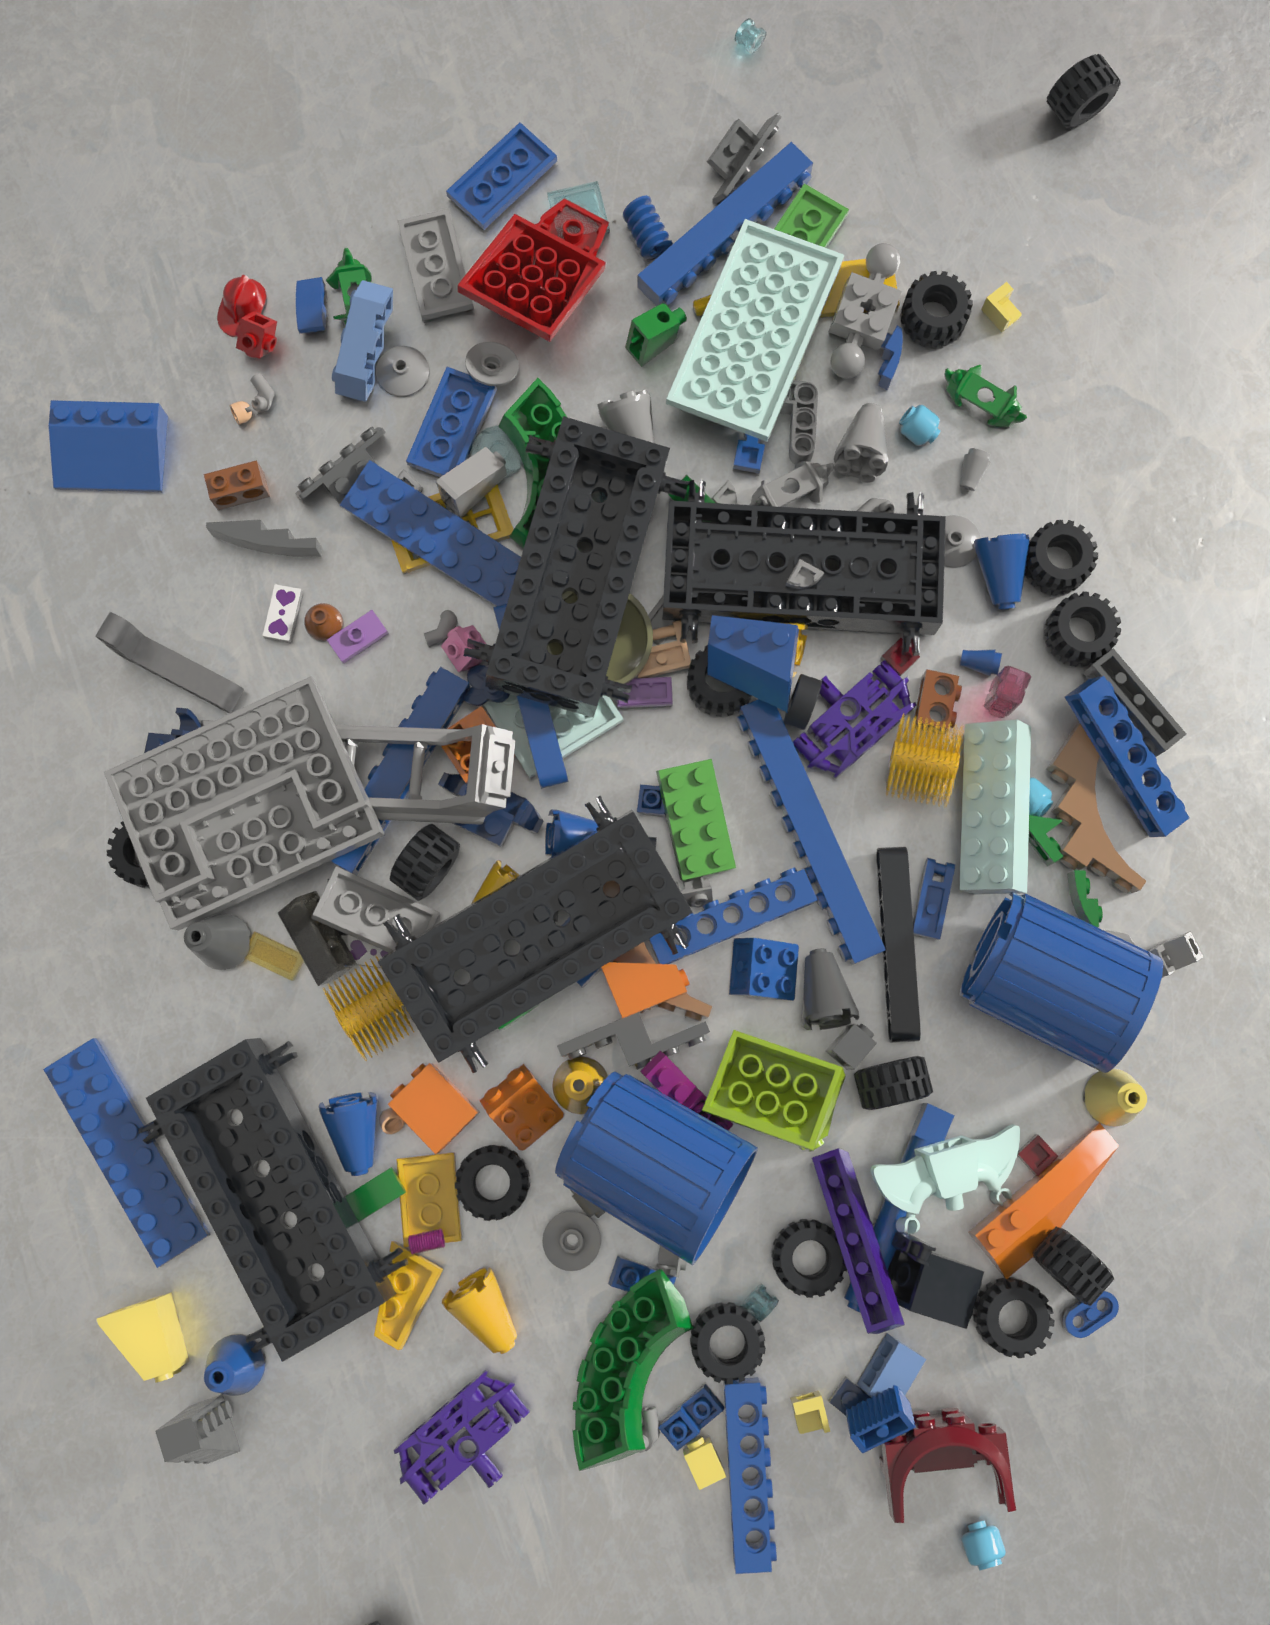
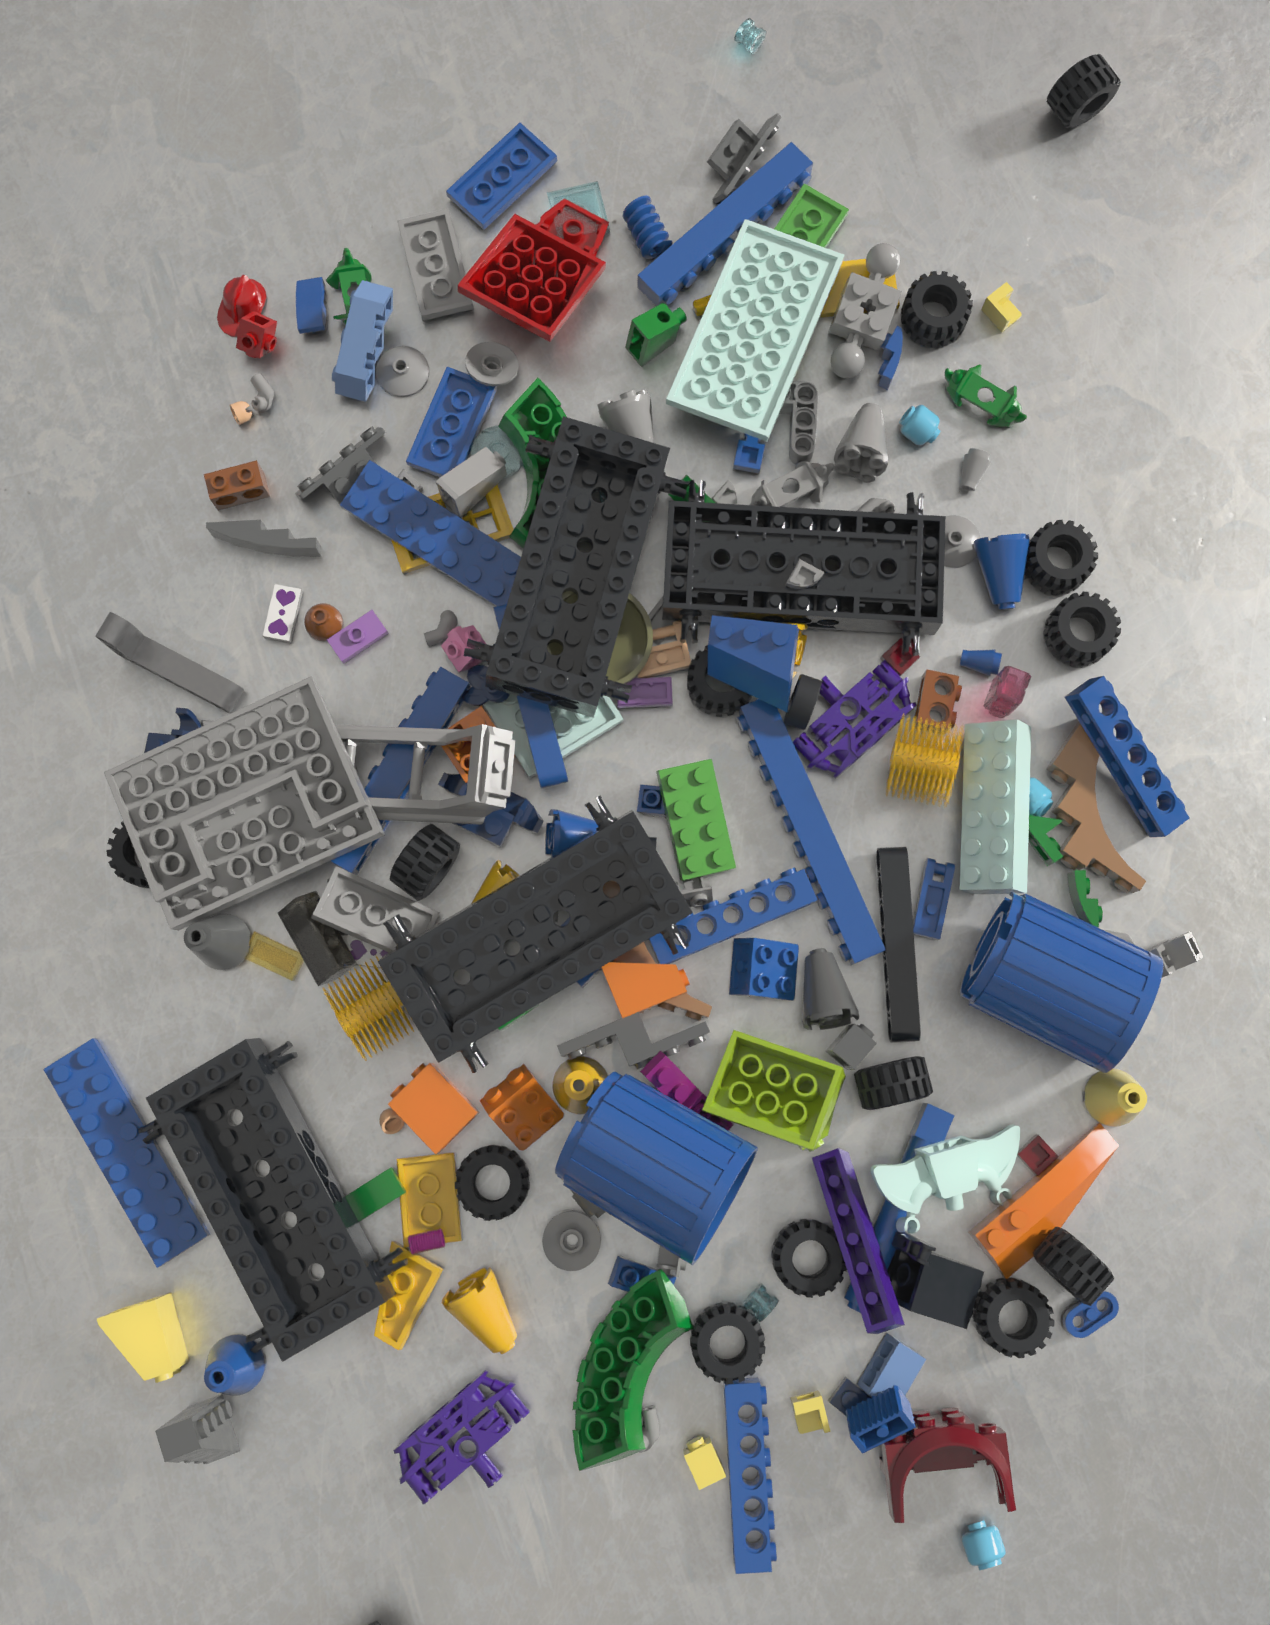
(107, 445): blue slope -> none
(352, 1129): blue cone -> none
(691, 1417): blue slope -> none
(1144, 710): dark grey brick -> none

